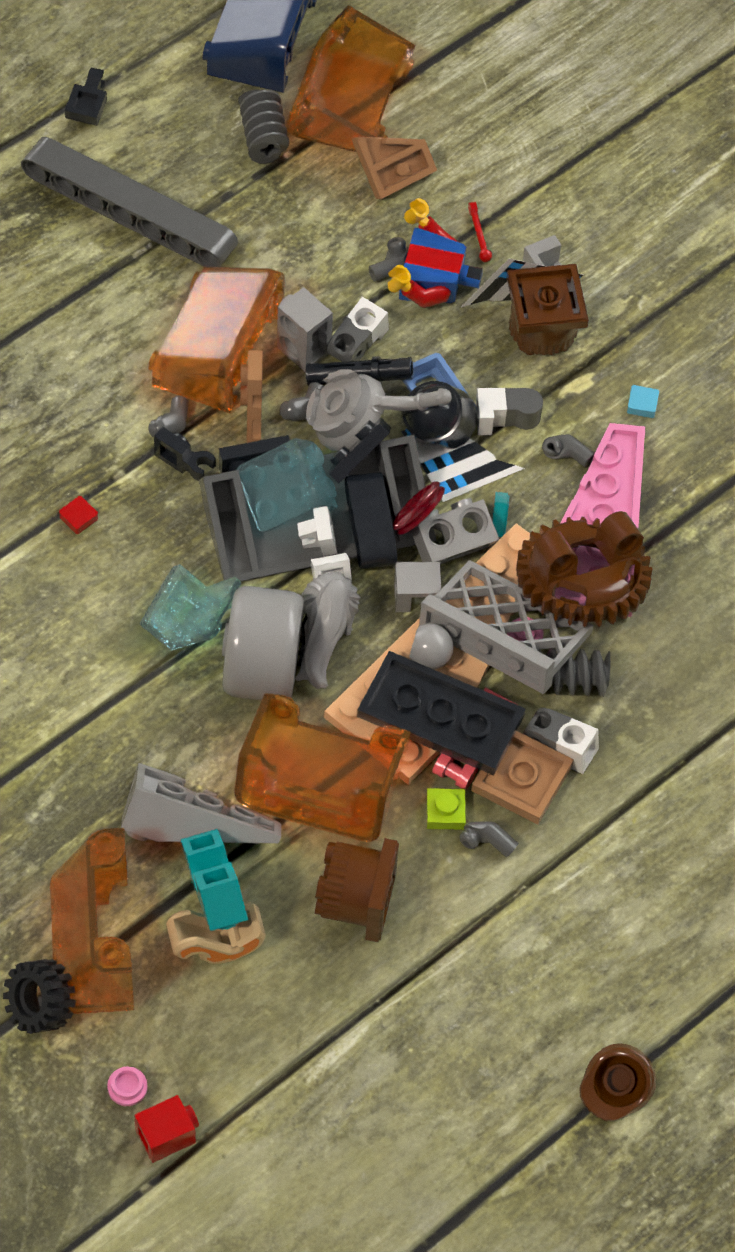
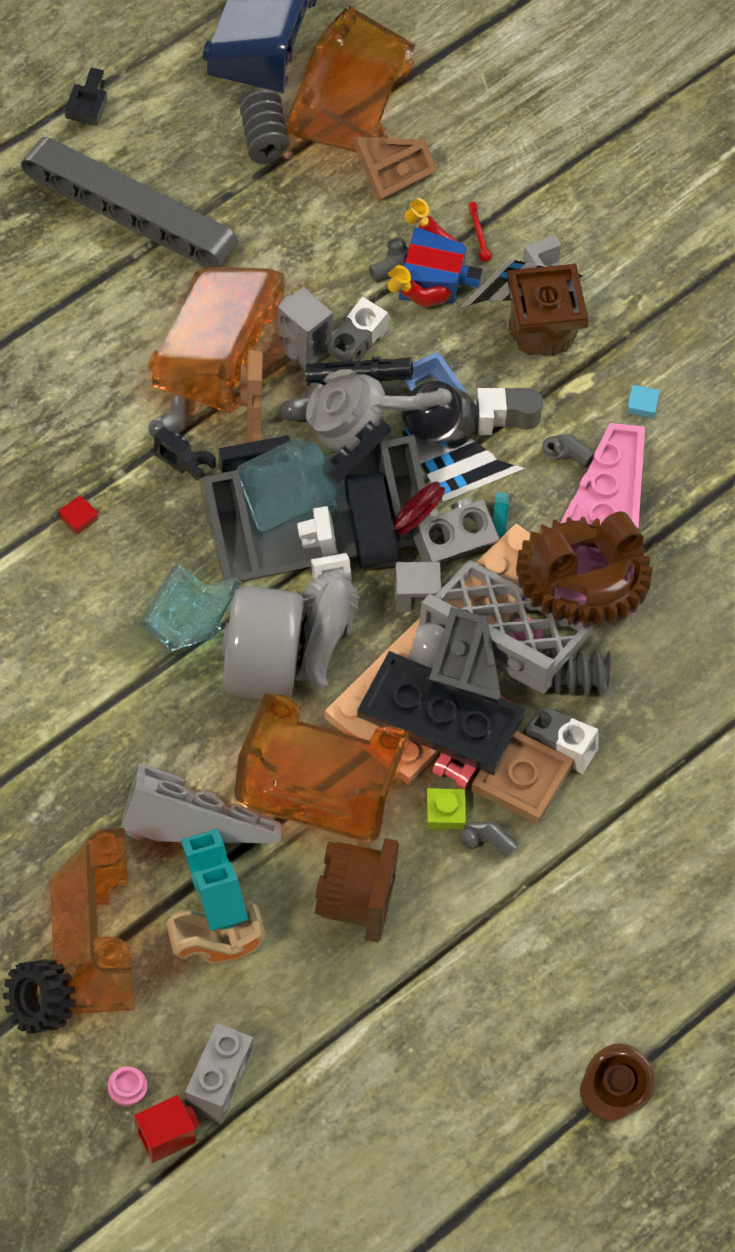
(219, 1073): none -> light grey brick
(467, 655): none -> dark grey wing

